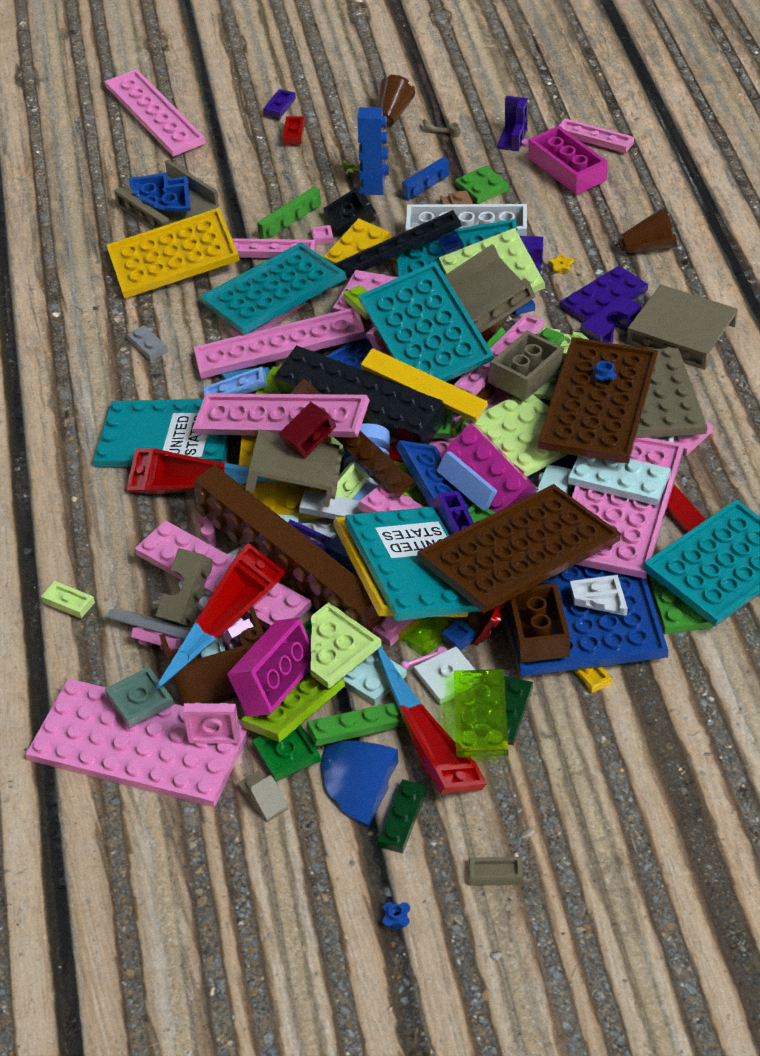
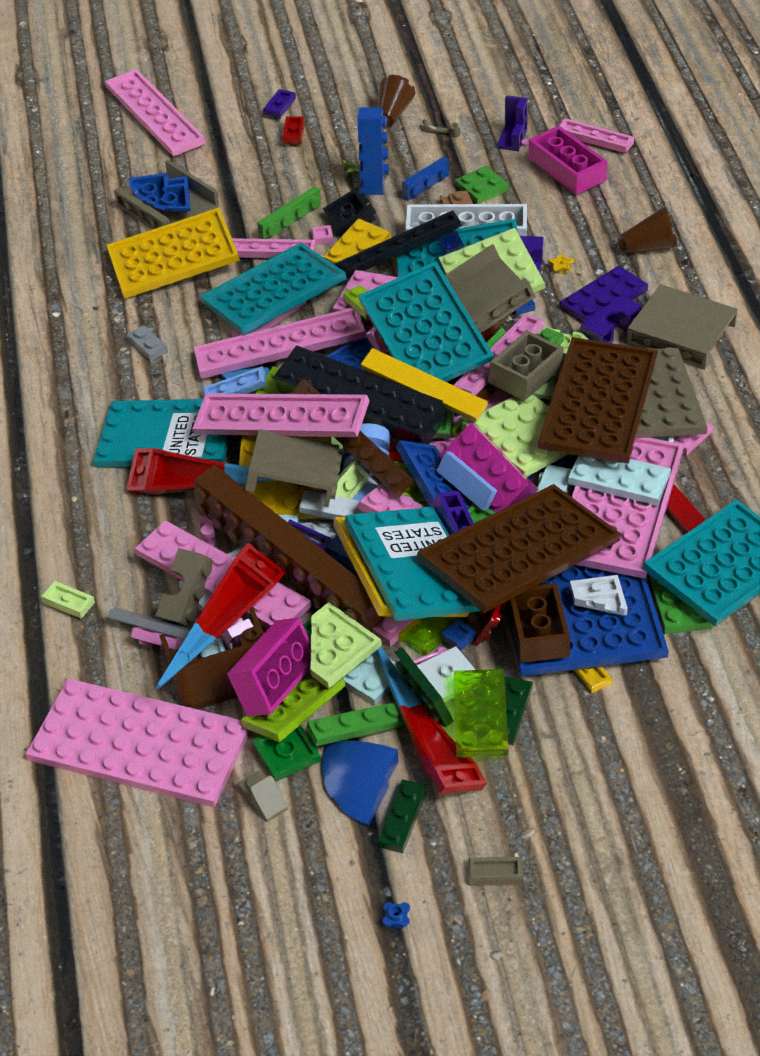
(138, 697): sand green plate -> none
(211, 723): bright pink plate -> none
(307, 430): dark red brick -> none
(424, 689): none -> dark green plate
(604, 371): blue plate -> none

